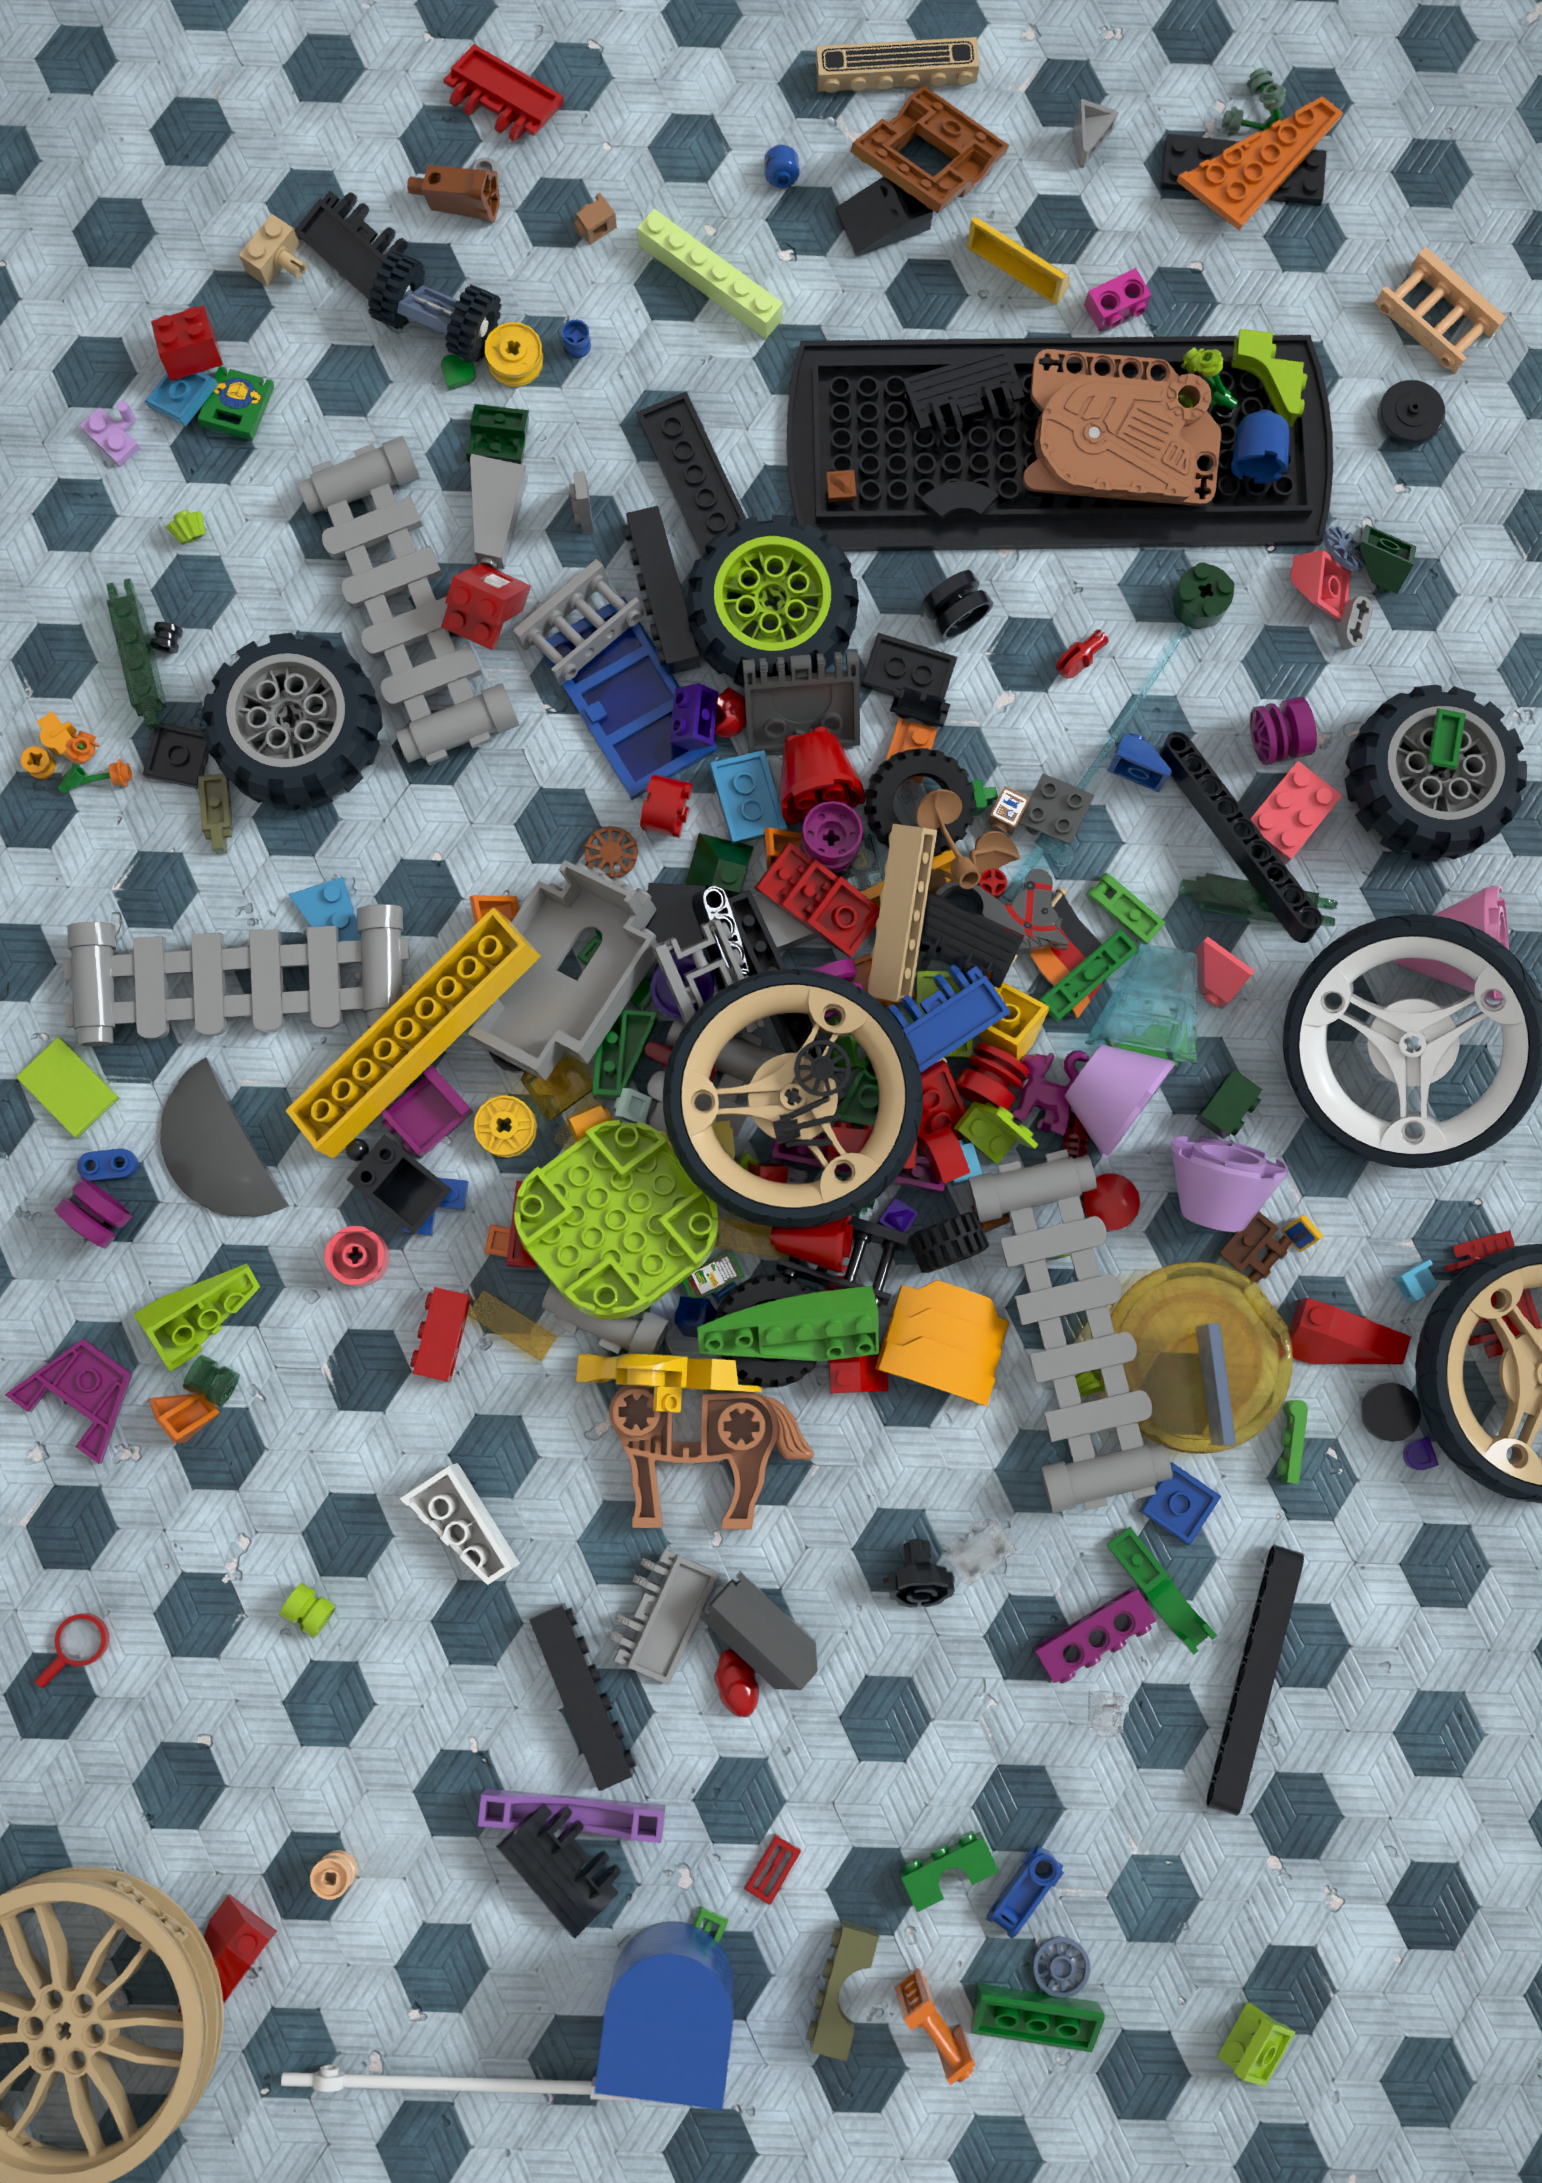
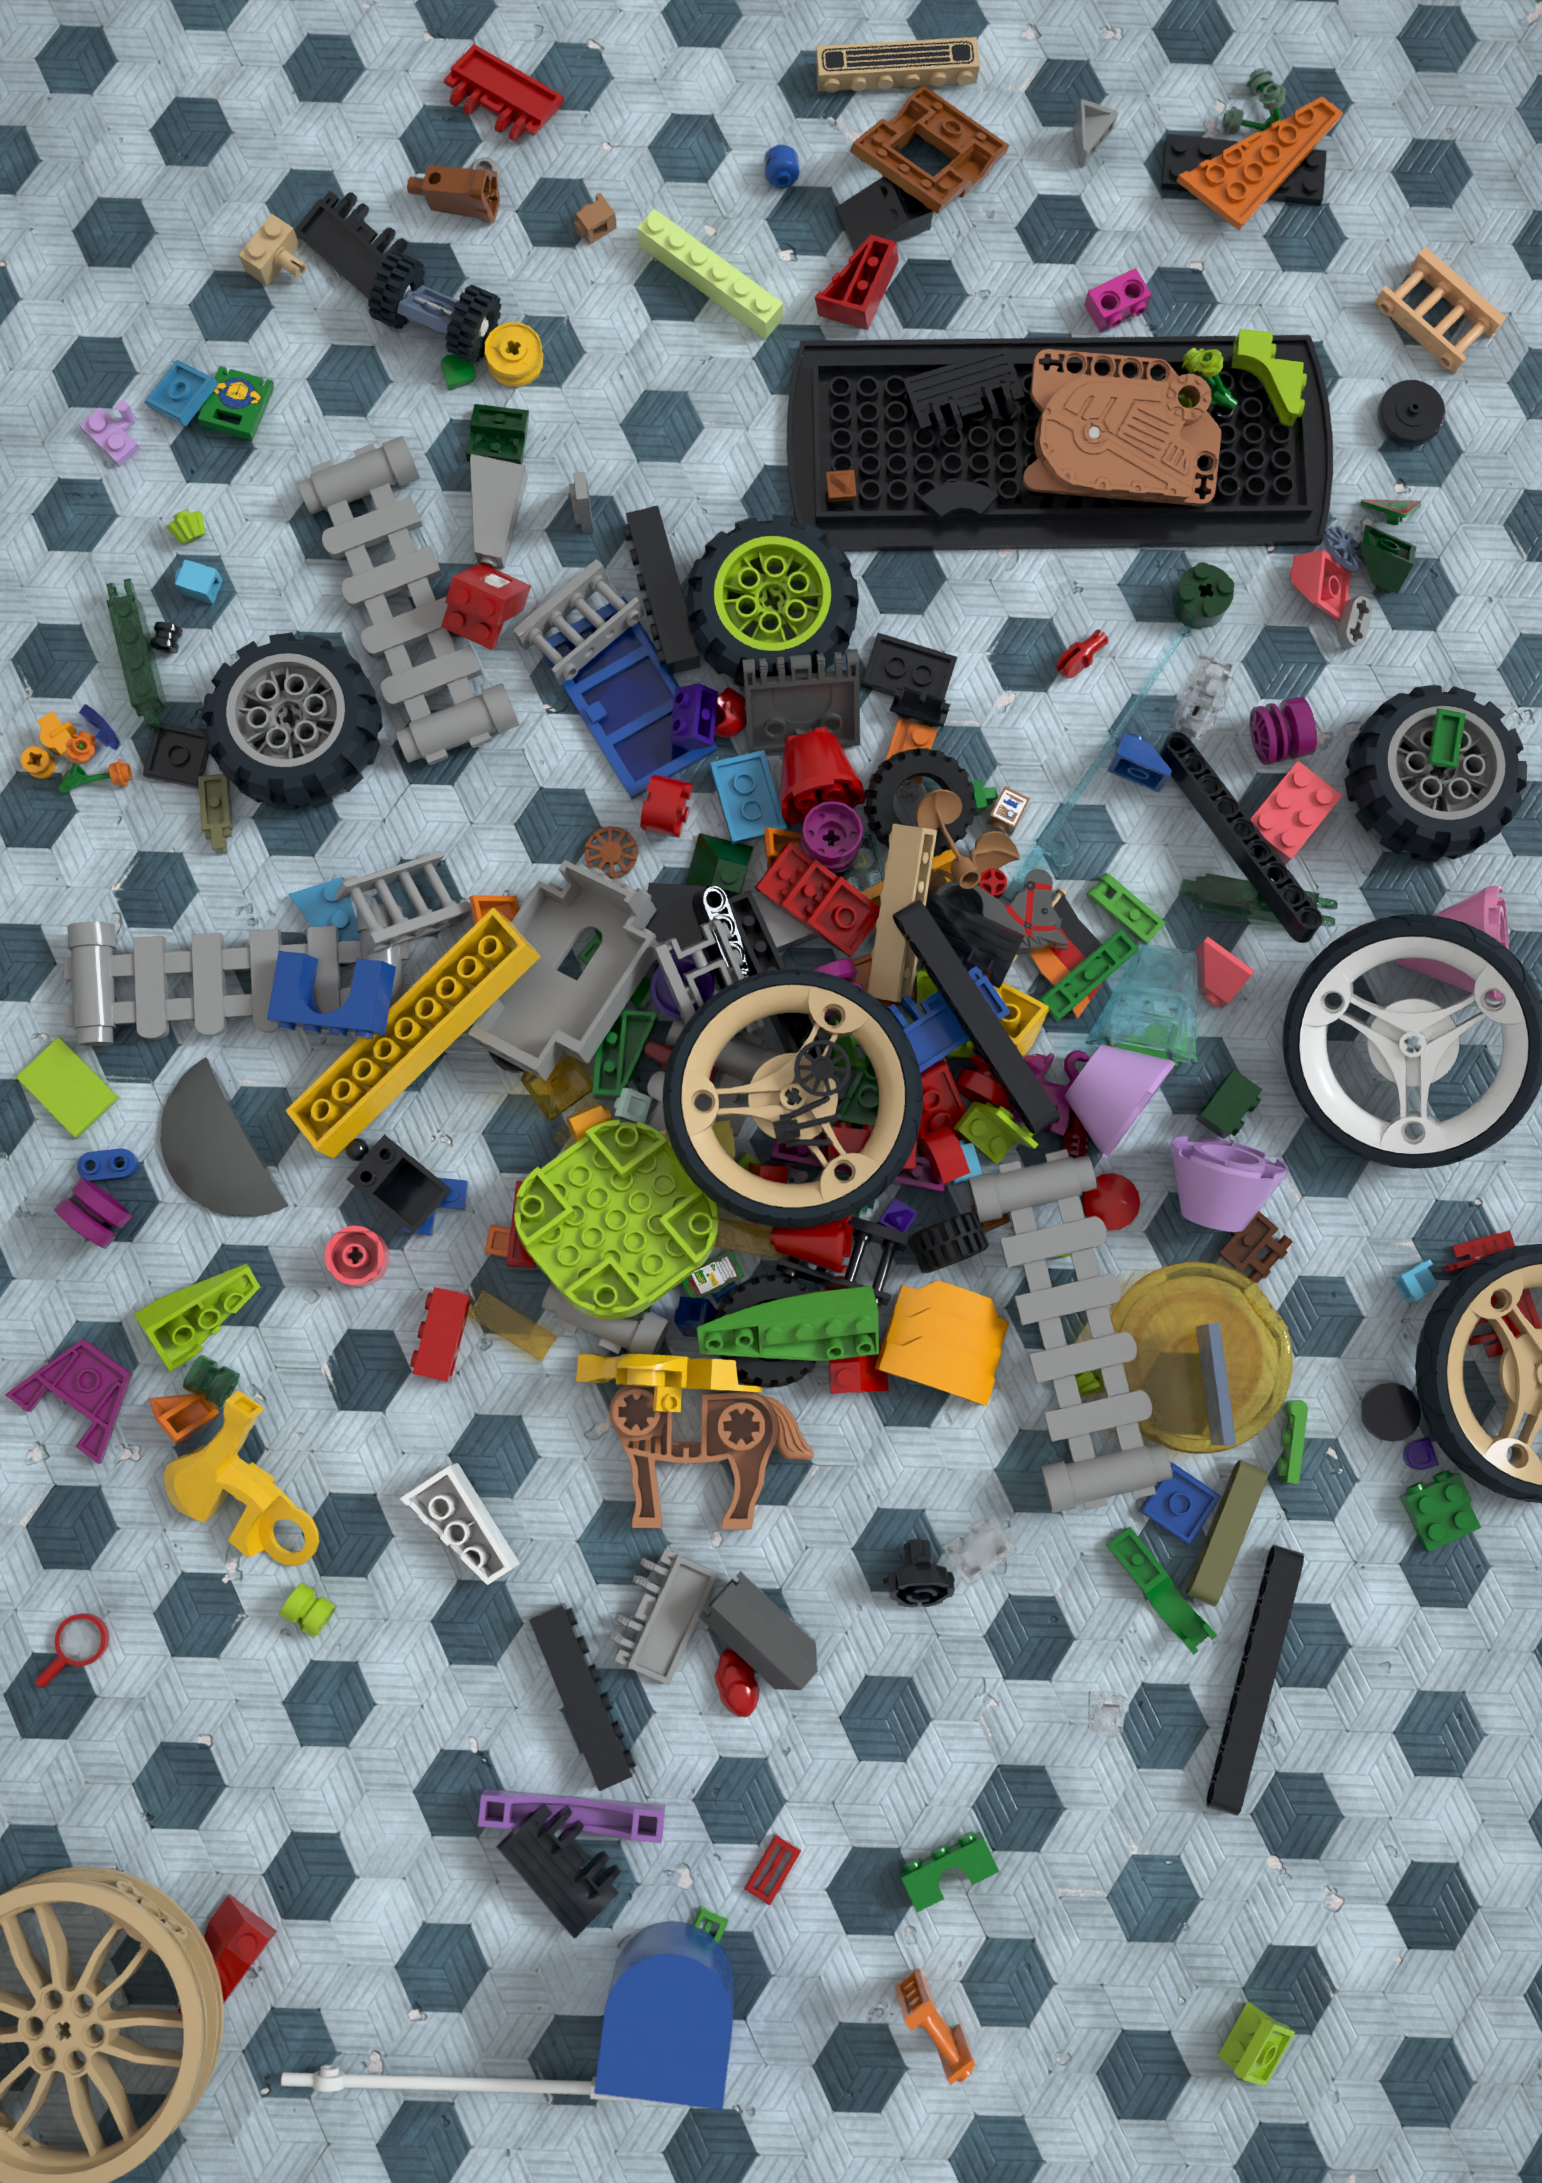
(106, 735): none -> clear blue slope
(186, 342): red brick -> none
(198, 581): none -> medium azure brick
(203, 1479): none -> yellow animal
(333, 1874): light nougat wheel -> none
(362, 1013): none -> blue arch
(403, 928): none -> light grey fence
(426, 1114): magenta panel -> none
(506, 1143): yellow wheel -> none
(575, 332): blue wheel -> none
(691, 468): black plate -> none
(853, 1951): olive arch -> none
(861, 284): none -> red wedge
(957, 604): black wheel -> none
(976, 1017): none -> black beam
(1017, 261): yellow slope -> none
(1024, 1891): blue piece -> none
(1036, 2017): green slope -> none
(1051, 1650): magenta brick -> none
(1056, 809): dark grey hinge -> none
(1061, 1967): sand blue wheel -> none
(1202, 697): none -> clear piece
(1226, 1533): none -> olive beam
(1261, 447): blue cylinder -> none
(1302, 1233): slope -> none
(1338, 1337): red wedge -> none
(1394, 508): none -> green piece
(1440, 1510): none -> green plate

